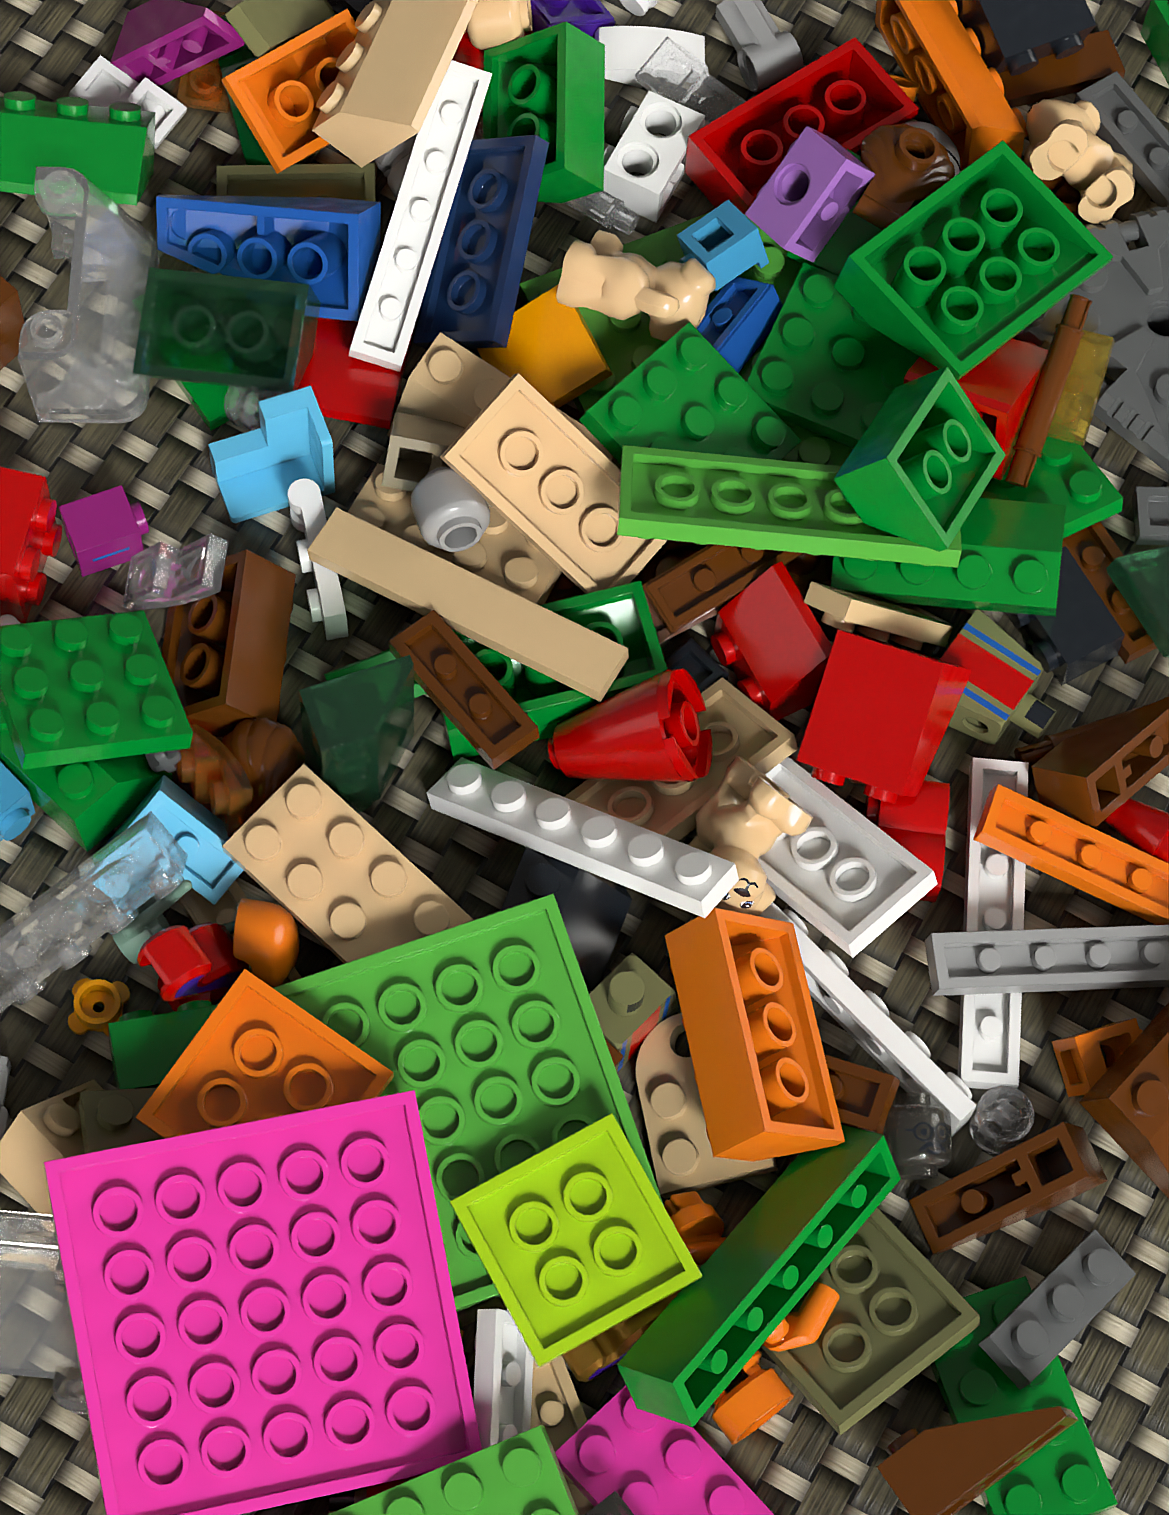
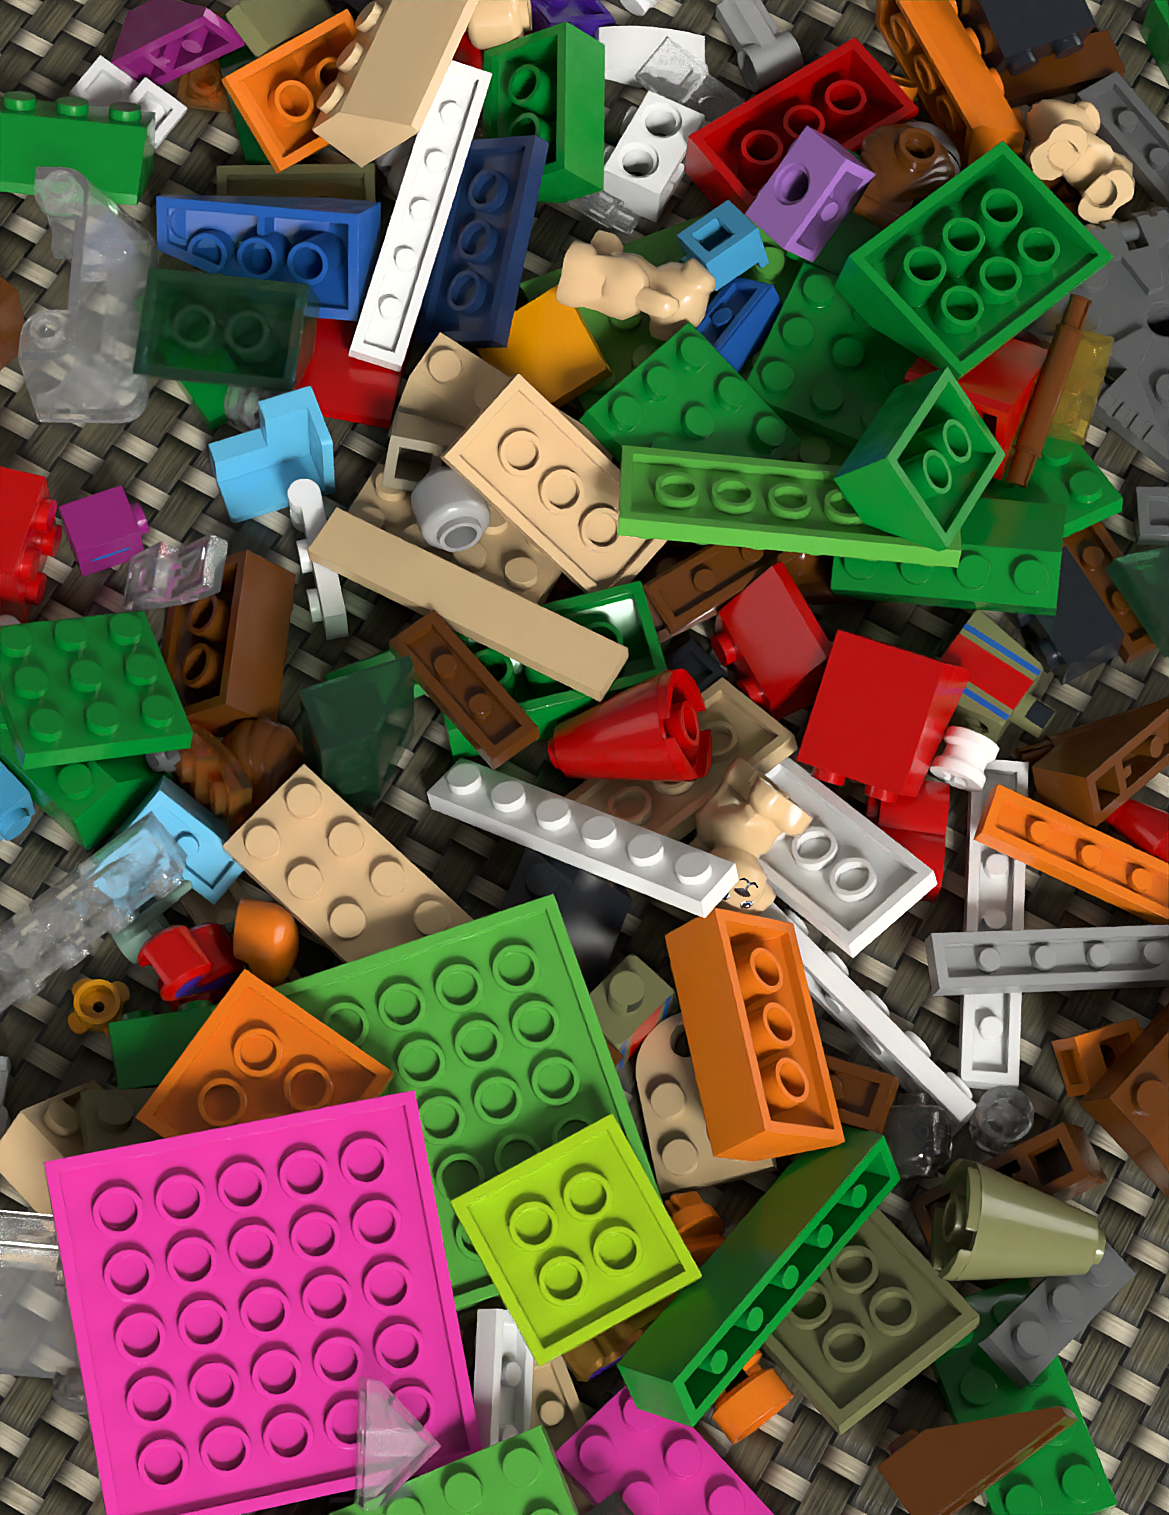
(388, 1445): none -> clear slope
(807, 1323): orange arm -> none
(876, 617): tan plate -> none
(964, 759): none -> white wheel
(1008, 1229): none -> olive cone

